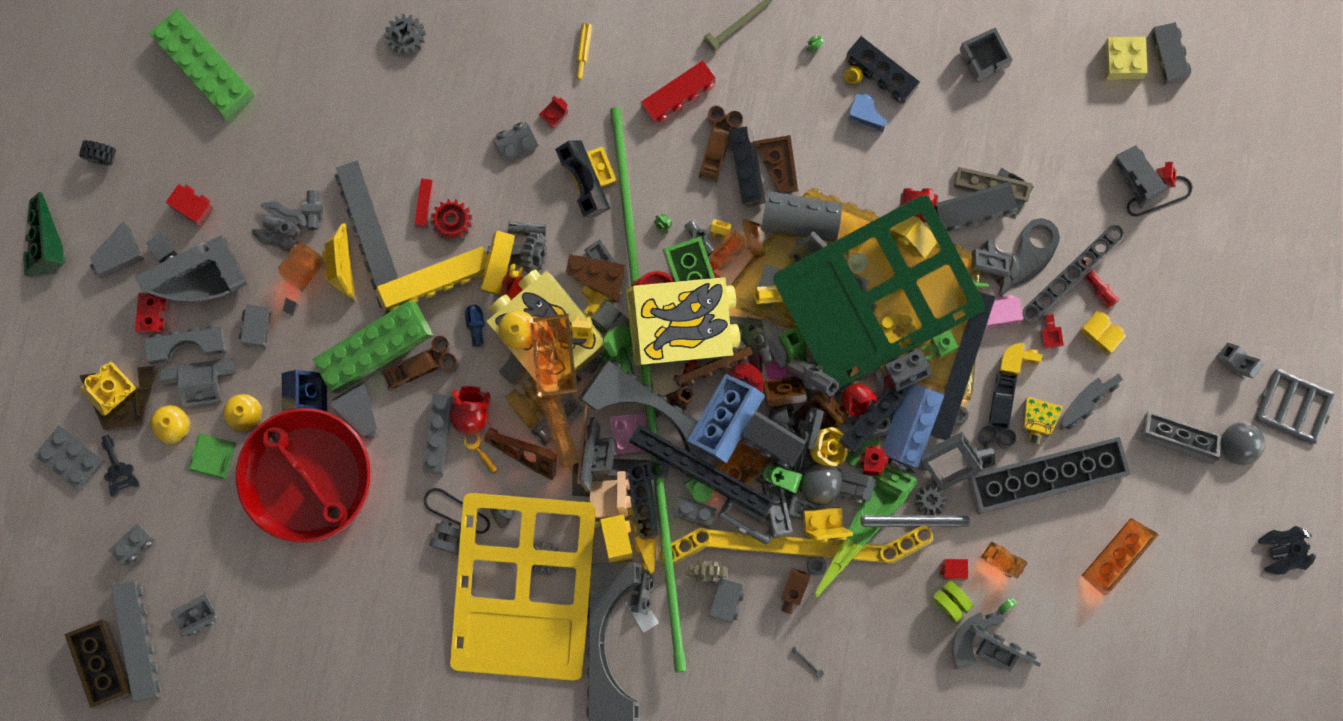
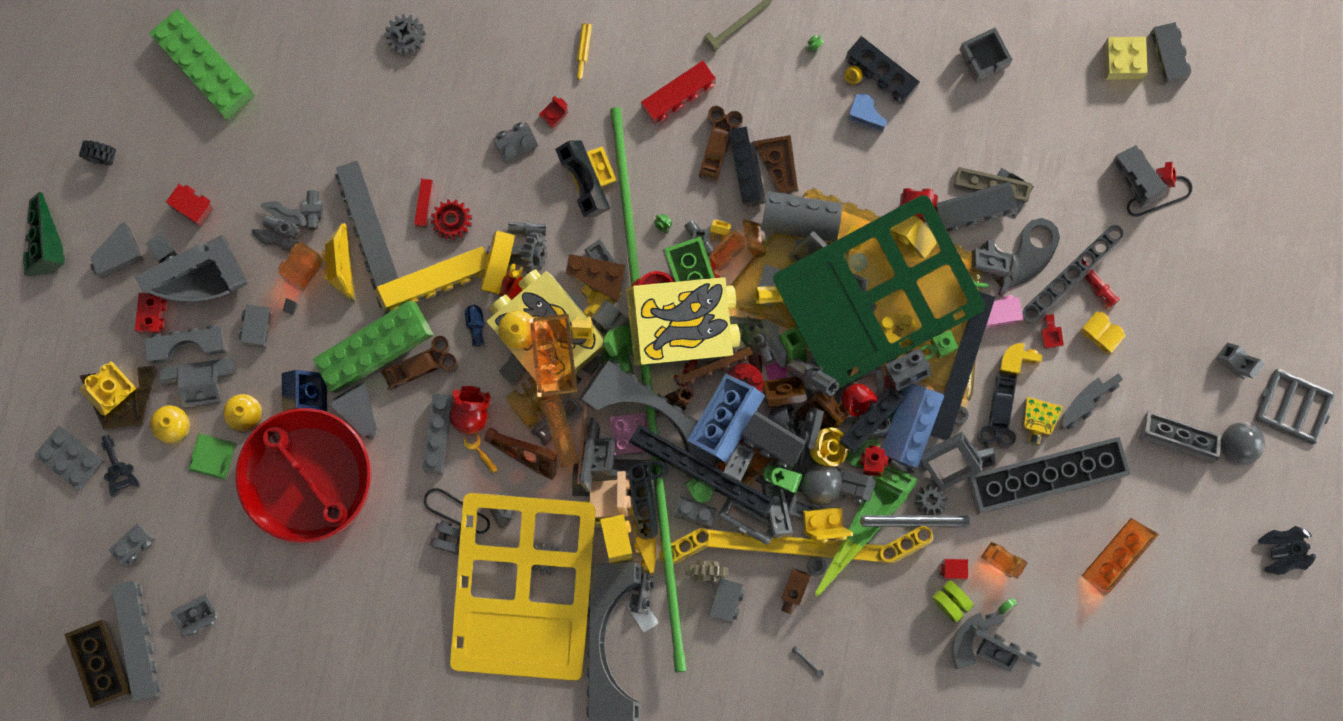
(738, 463): none -> dark grey plate

